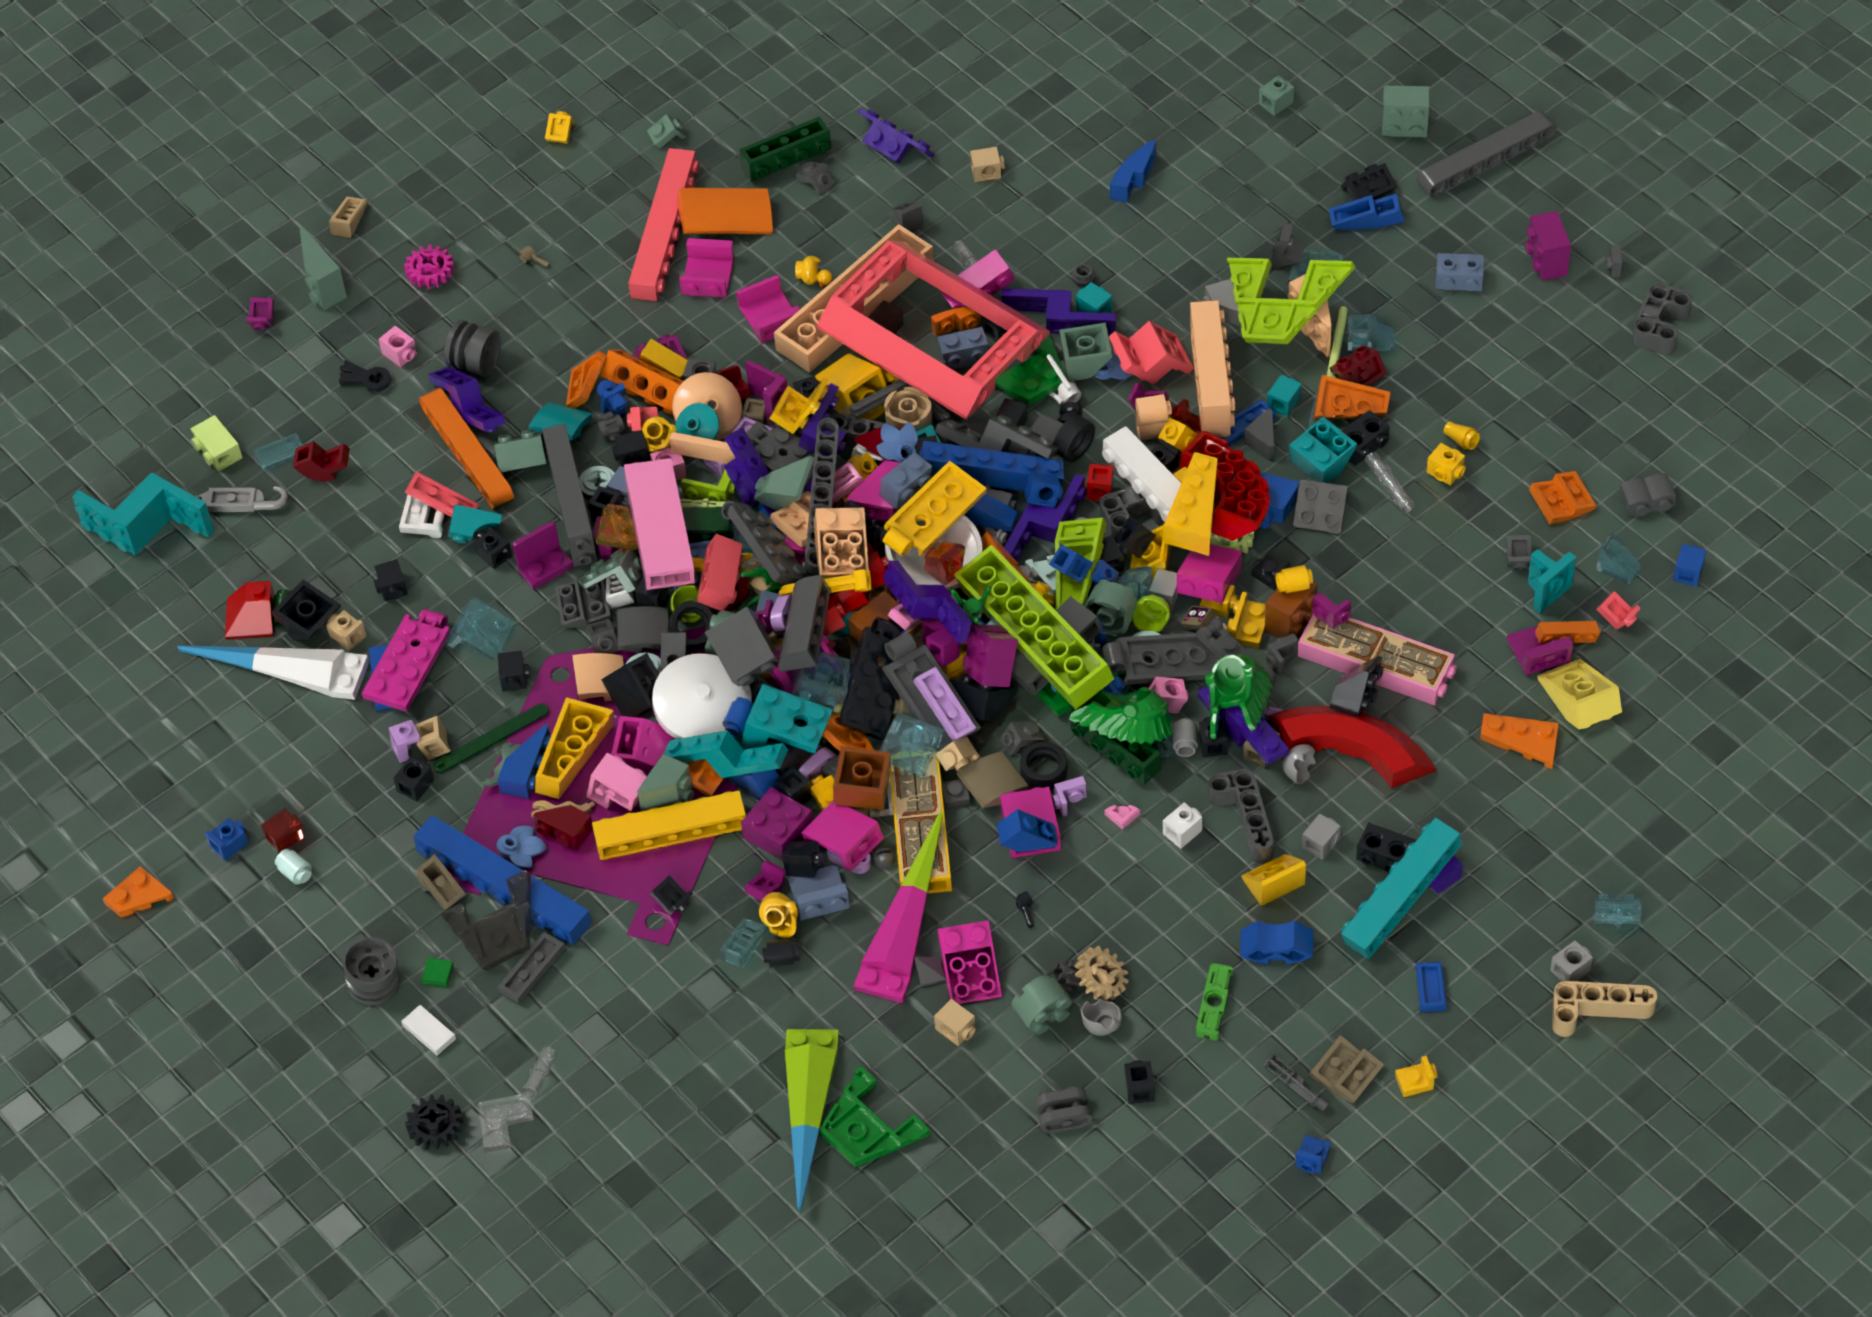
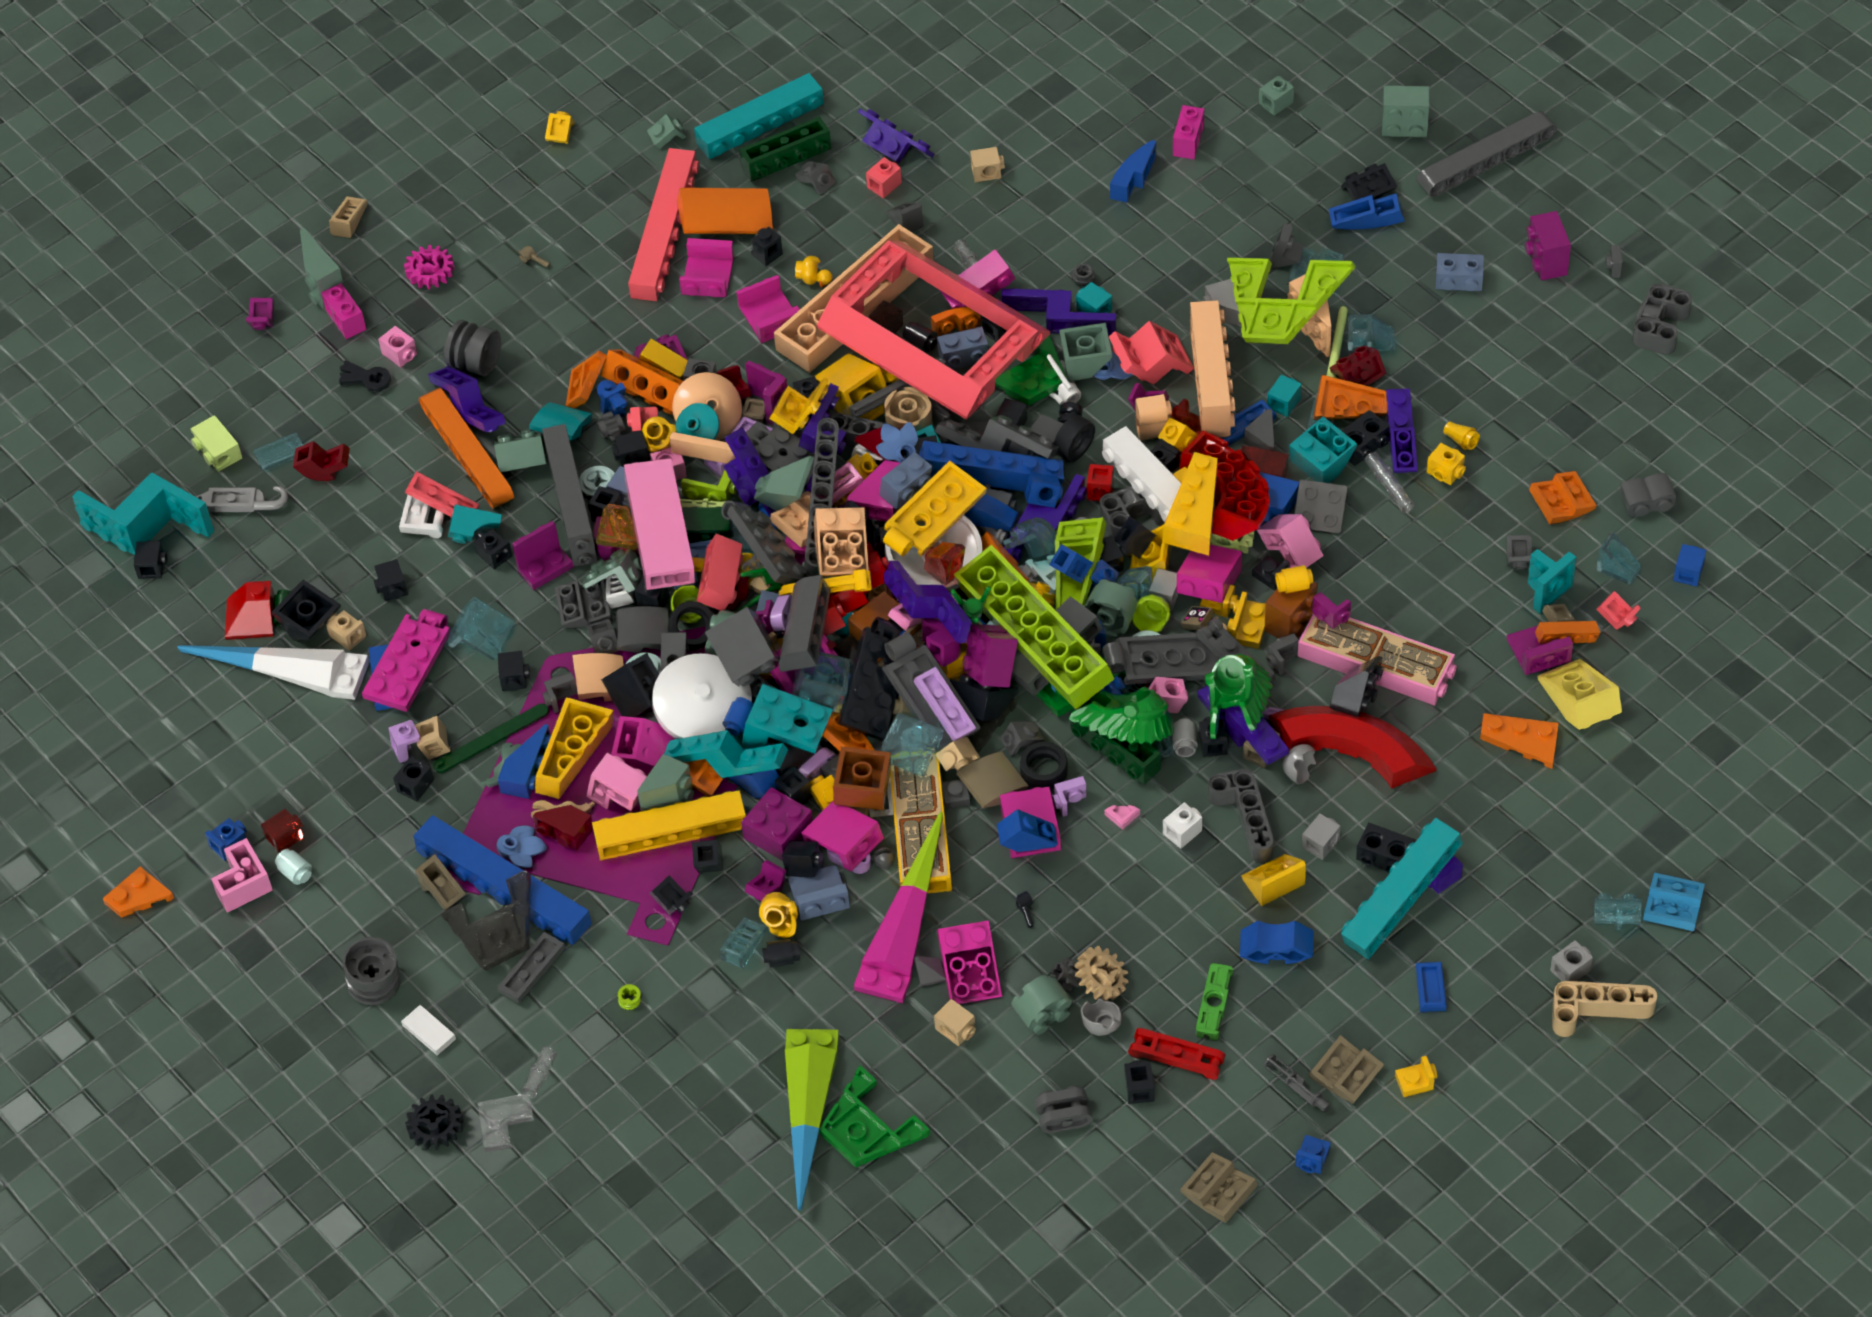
(149, 559): none -> black brick
(244, 880): none -> bright pink brick
(343, 311): none -> dark pink brick
(437, 972): green tile -> none
(558, 688): none -> dark grey bracket
(630, 990): none -> lime bush
(707, 856): none -> black brick
(759, 116): none -> teal brick
(763, 240): none -> black brick
(883, 177): none -> coral brick
(920, 336): none -> black brick
(1036, 535): none -> clear light blue brick
(1177, 1052): none -> red plate
(1188, 132): none -> dark pink brick
(1219, 1187): none -> dark tan slope
(1268, 461): none -> clear red slope
(1292, 538): none -> bright pink brick
(1401, 431): none -> dark purple slope
(1557, 613): none -> dark tan tile
(1673, 901): none -> dark azure slope

